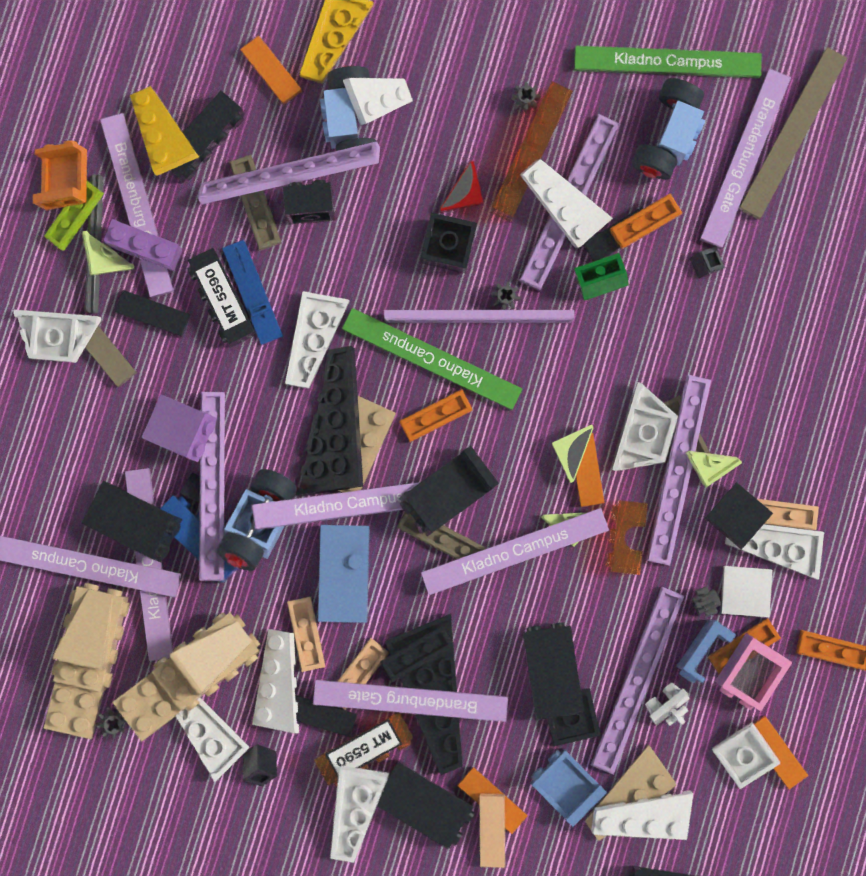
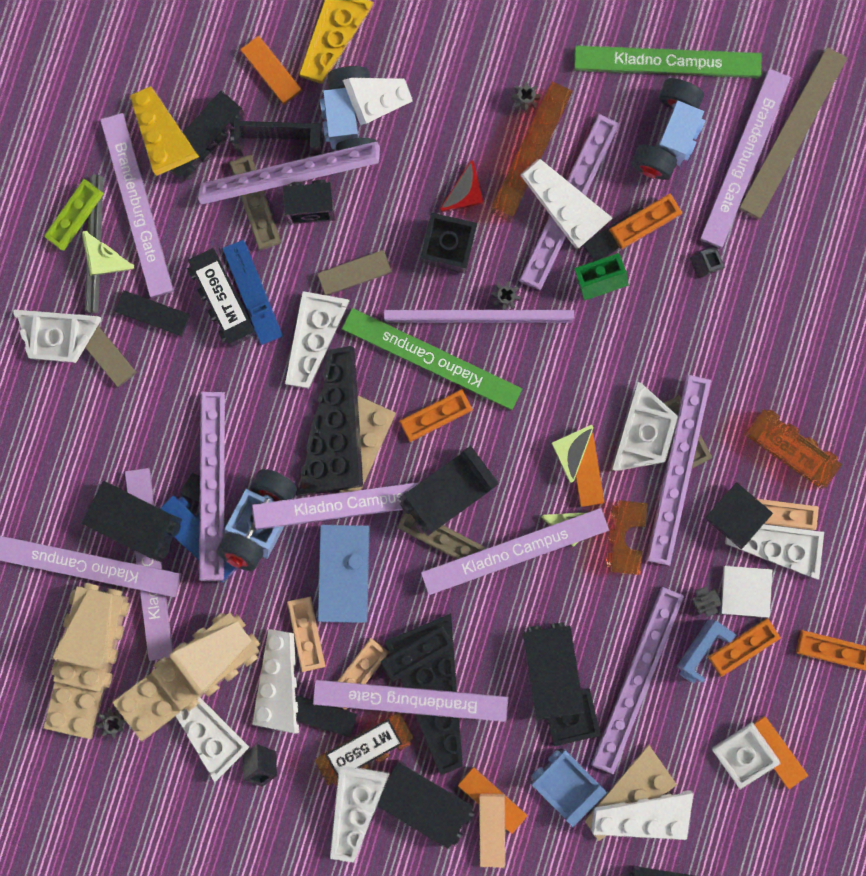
(62, 175): orange panel -> none
(142, 245): medium lavender brick -> none
(179, 428): medium lavender brick -> none
(277, 130): none -> black panel
(354, 273): none -> dark tan tile
(661, 712): white hips -> none
(711, 466): yellowish green tile -> none
(751, 674): bright pink window -> none
(793, 449): none -> clear orange brick

